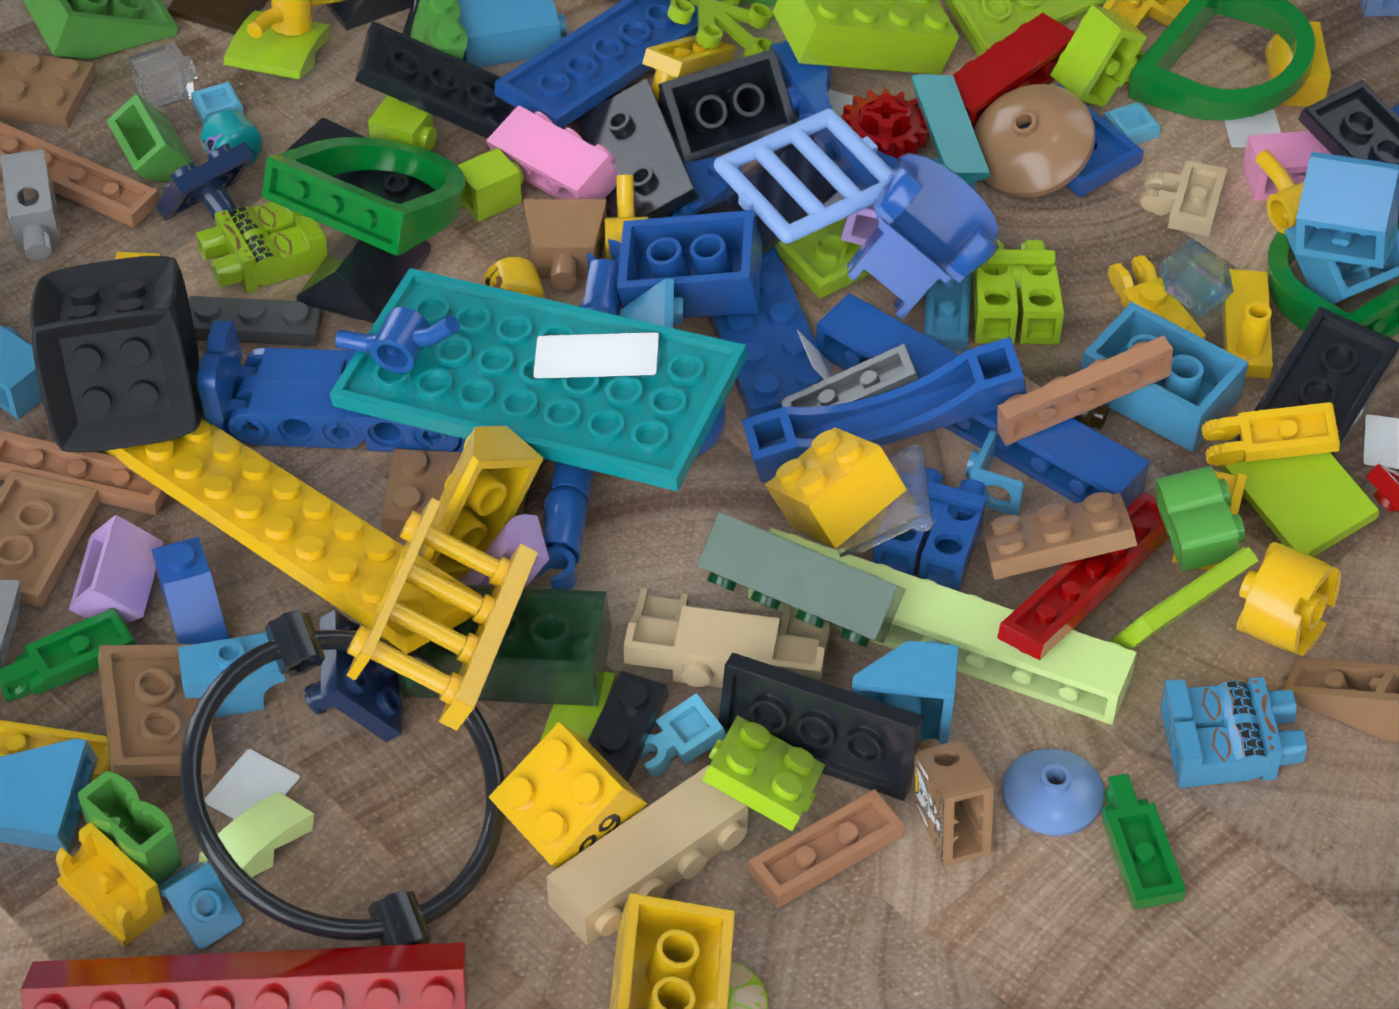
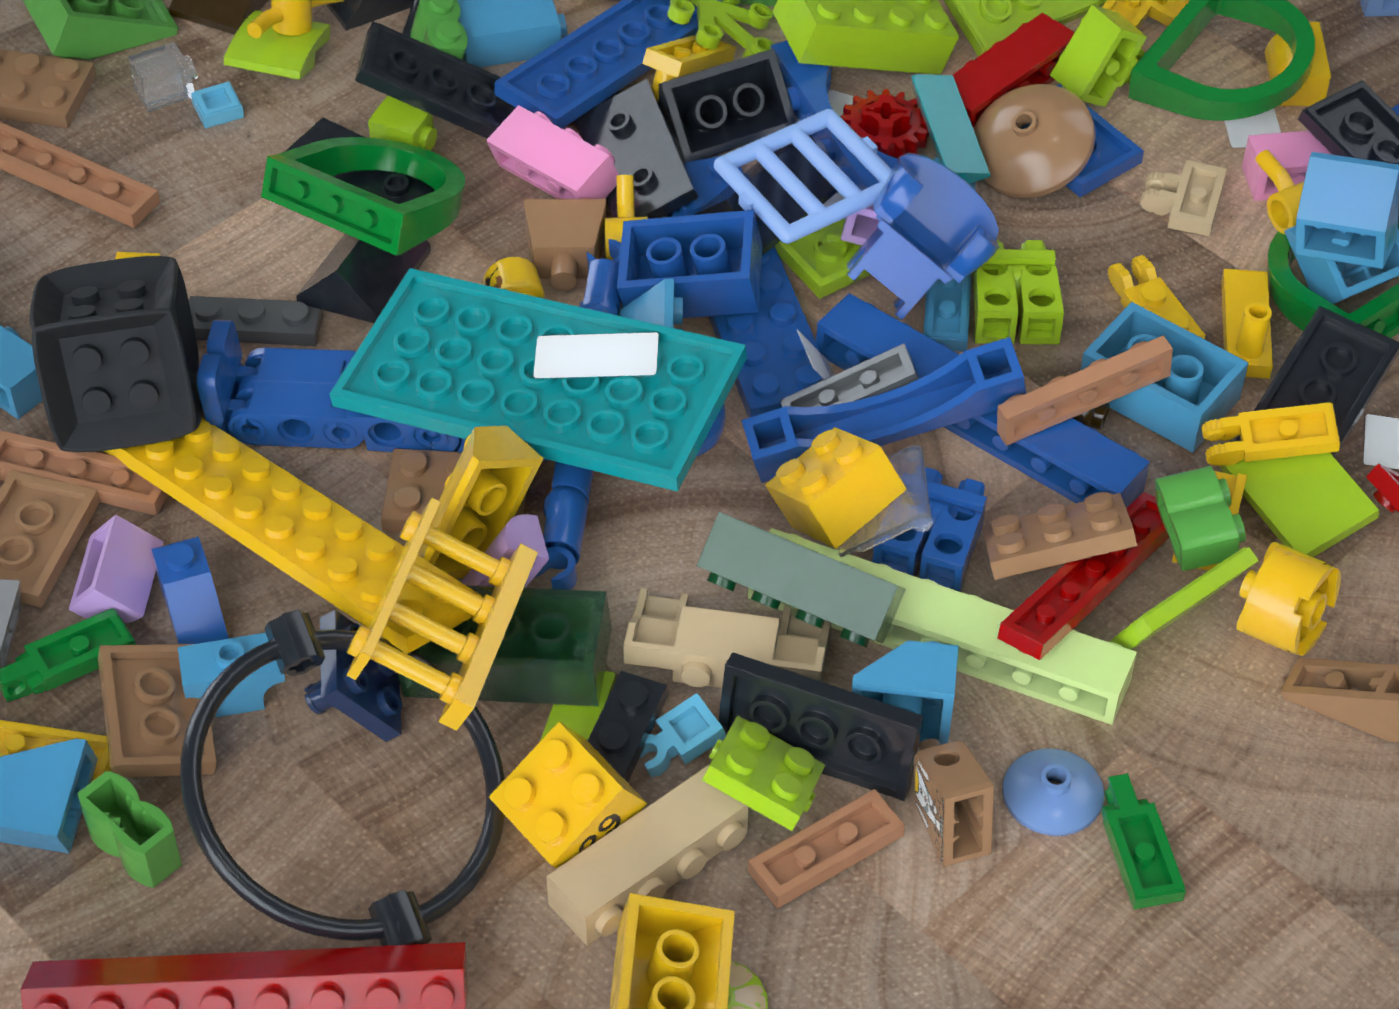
(33, 219): light grey torso -> none
(109, 886): yellow hinge -> none
(148, 140): bright green brick -> none
(201, 903): dark azure bracket -> none
(206, 182): dark blue plate -> none
(233, 129): teal head -> none
(249, 783): white sticker -> none
(261, 246): lime hips -> none
(262, 829): yellowish green slope -> none
(399, 338): blue piece -> none
(491, 184): lime brick -> none
(978, 470): dark azure bracket -> none
(1134, 122): medium azure tile -> none
(1196, 277): clear light blue brick -> none
(1229, 731): dark azure hips -> none

